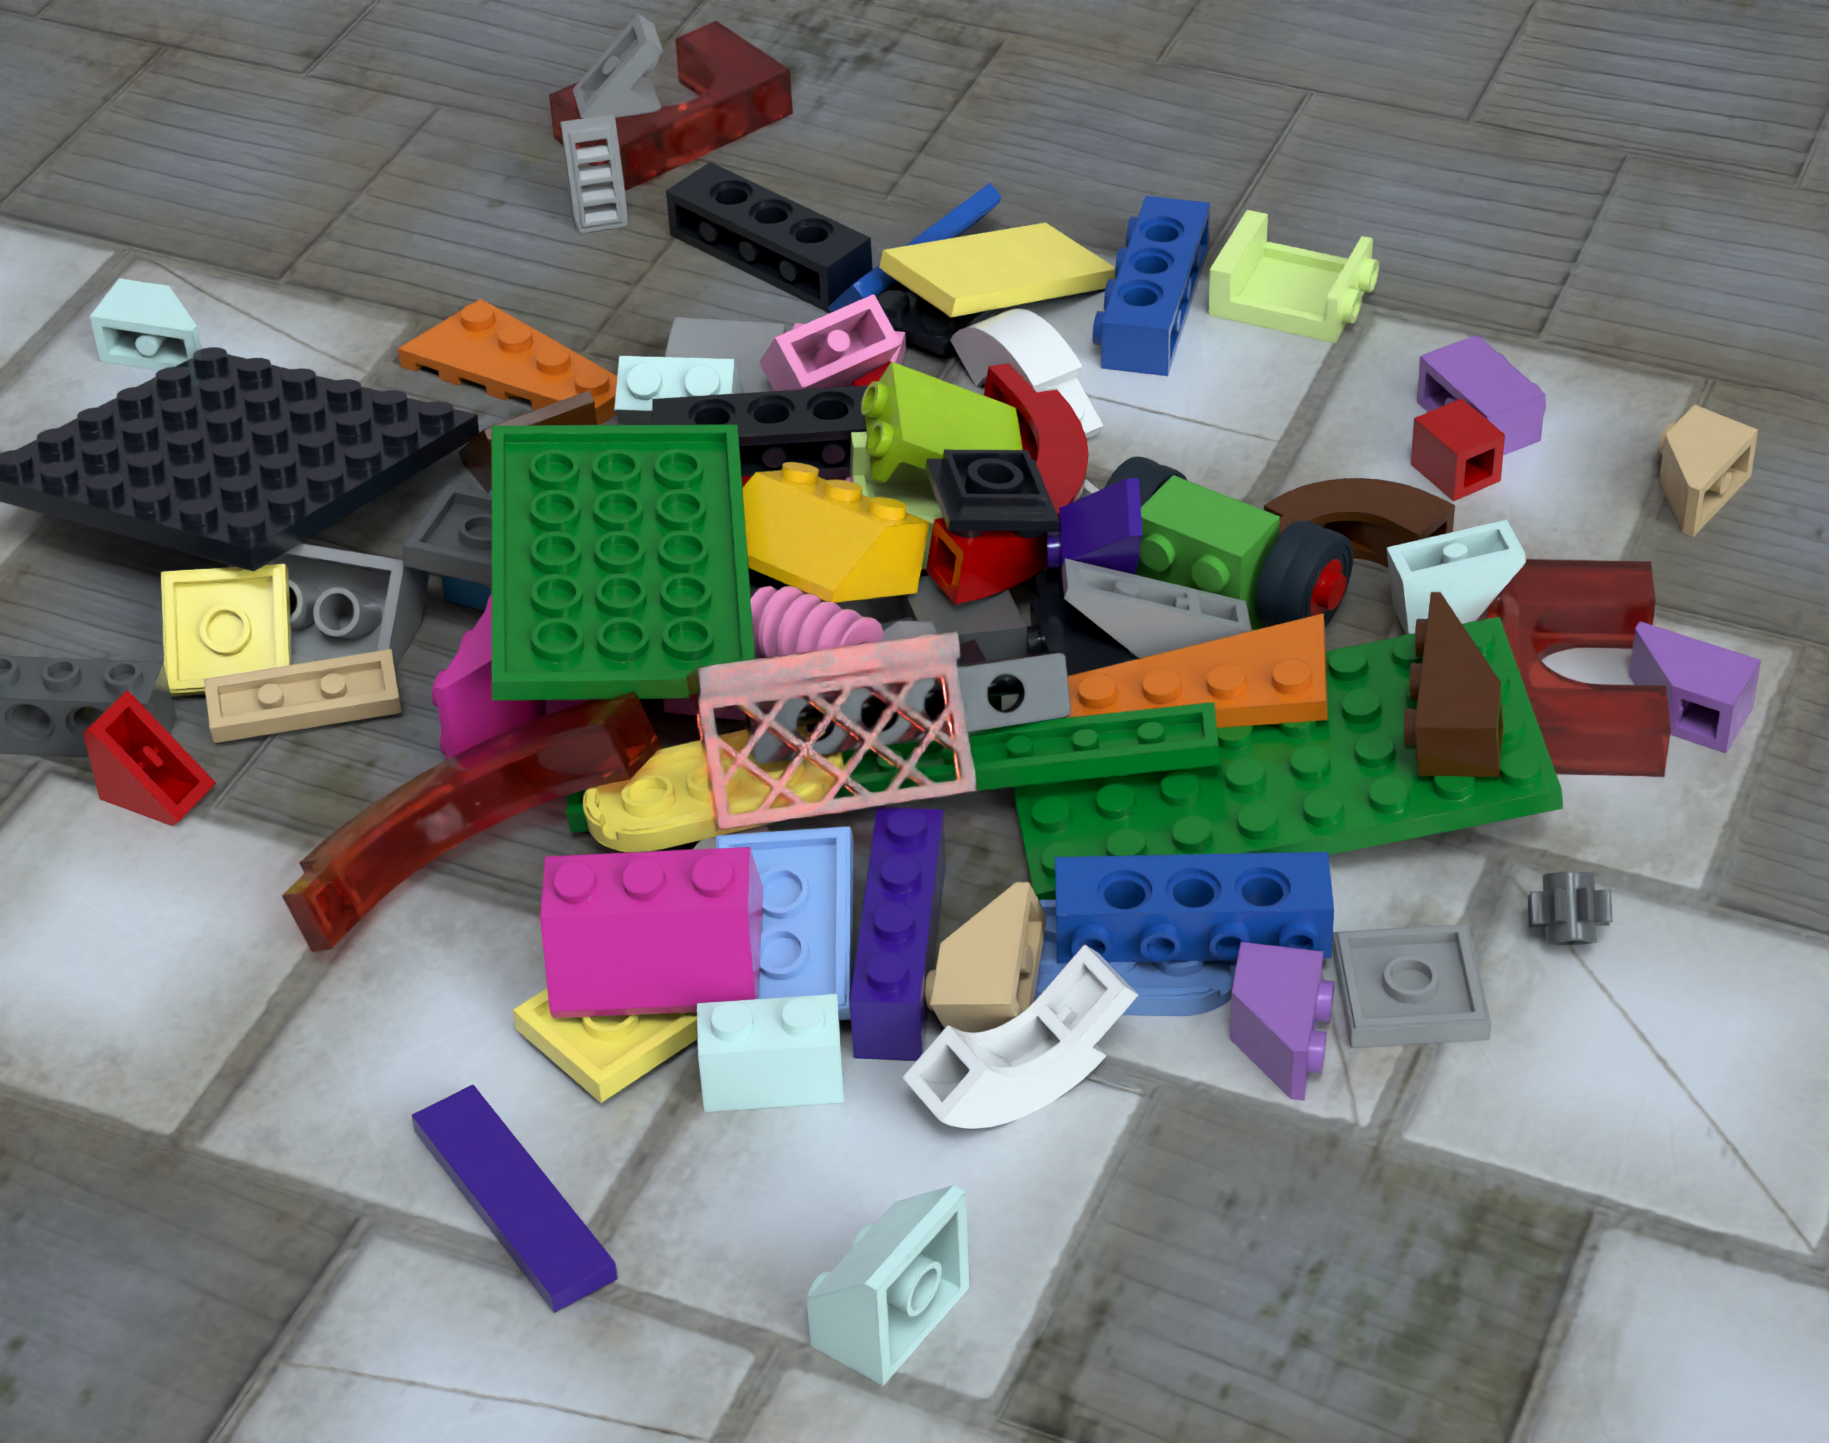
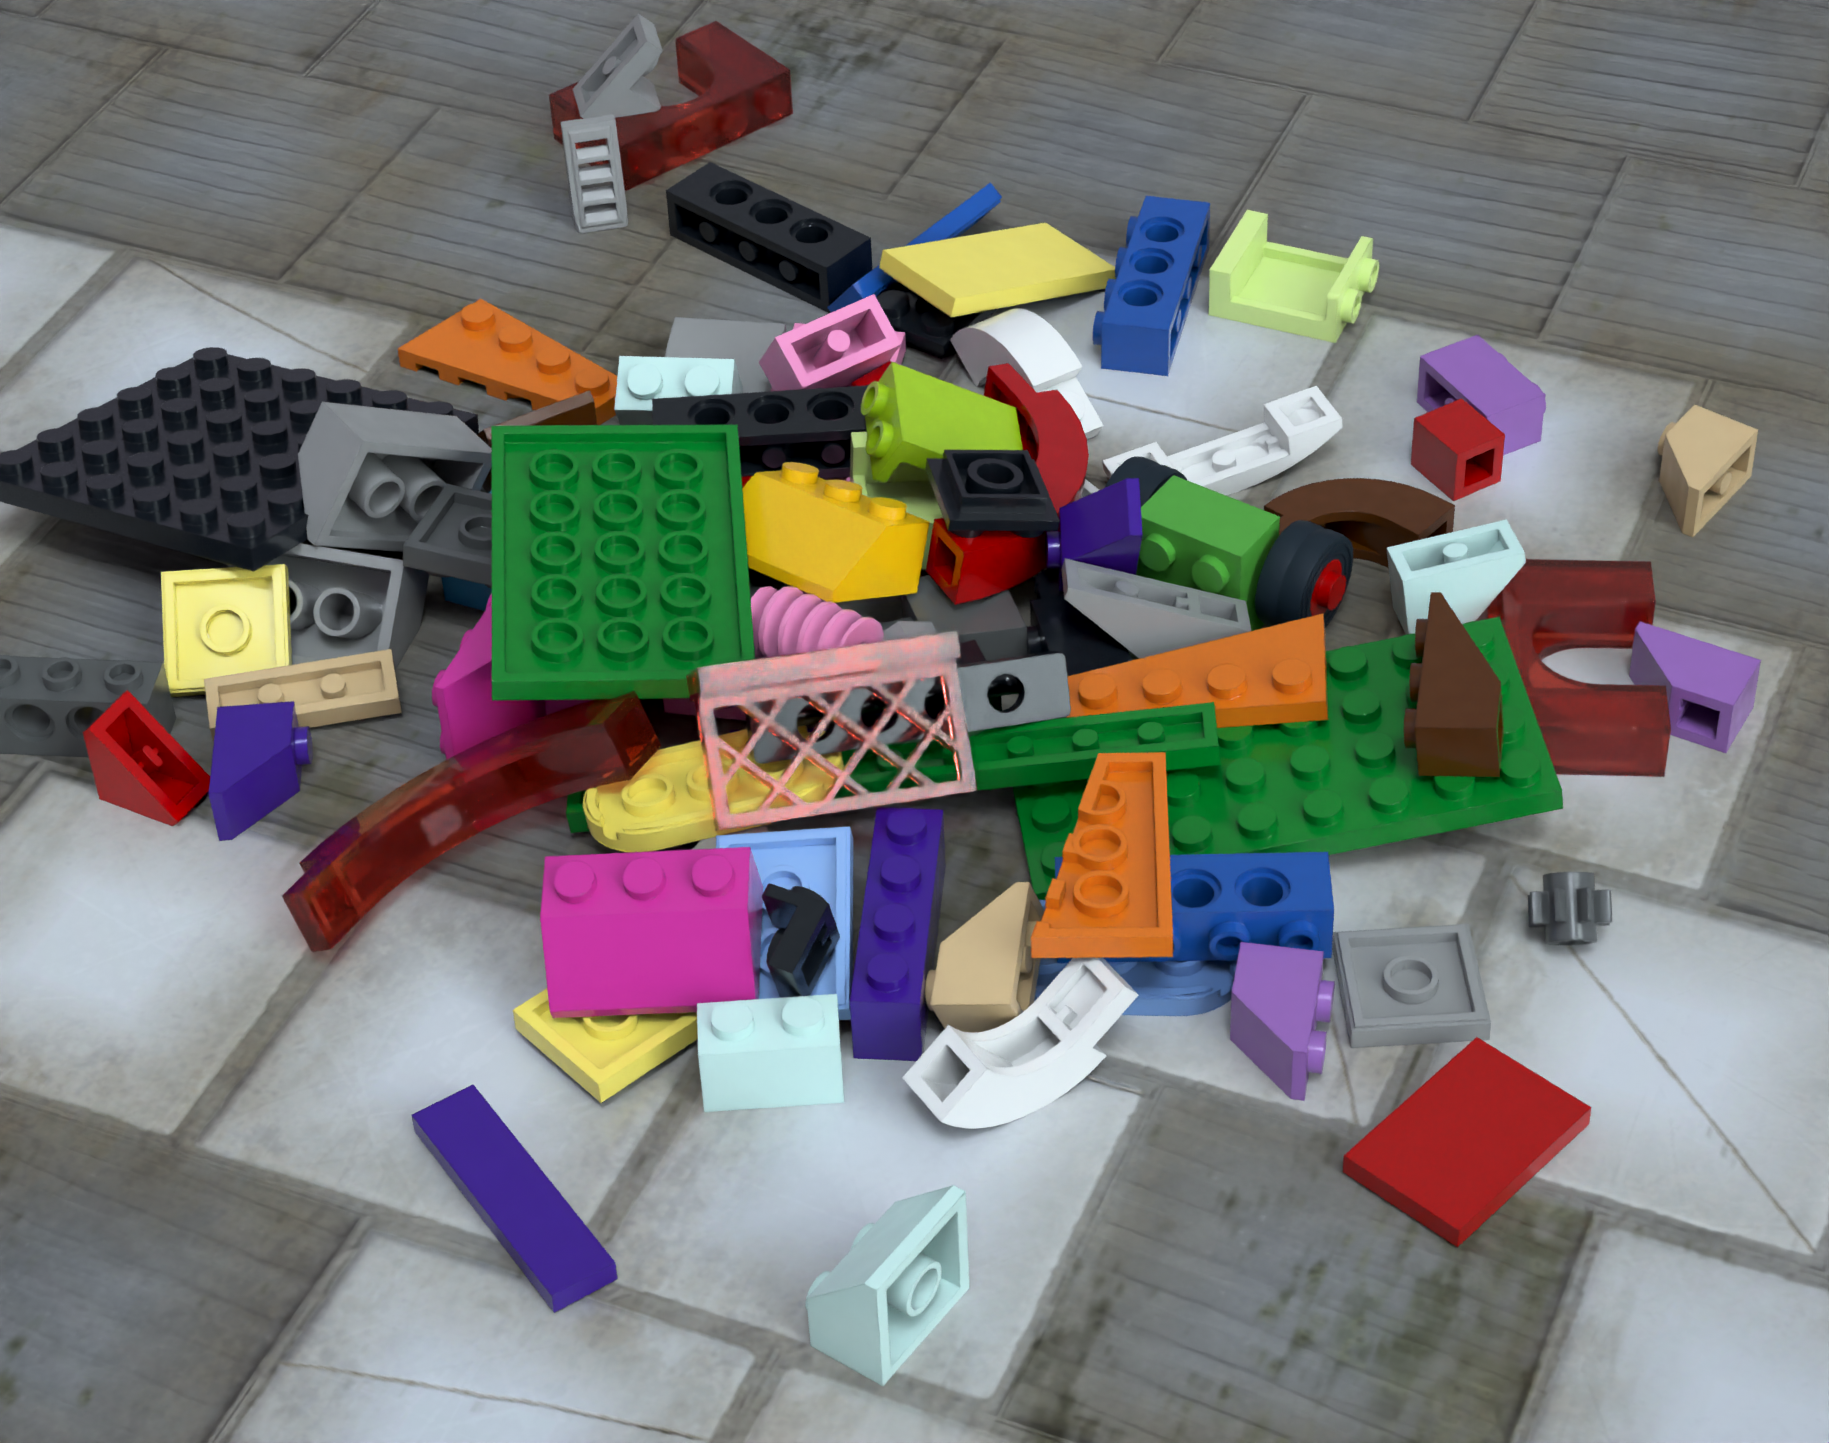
(143, 326): light aqua slope -> none
(255, 763): none -> dark purple slope
(379, 471): none -> light grey slope
(803, 939): none -> black bracket
(1114, 868): none -> orange wing
(1235, 462): none -> white slope
(1466, 1141): none -> red tile

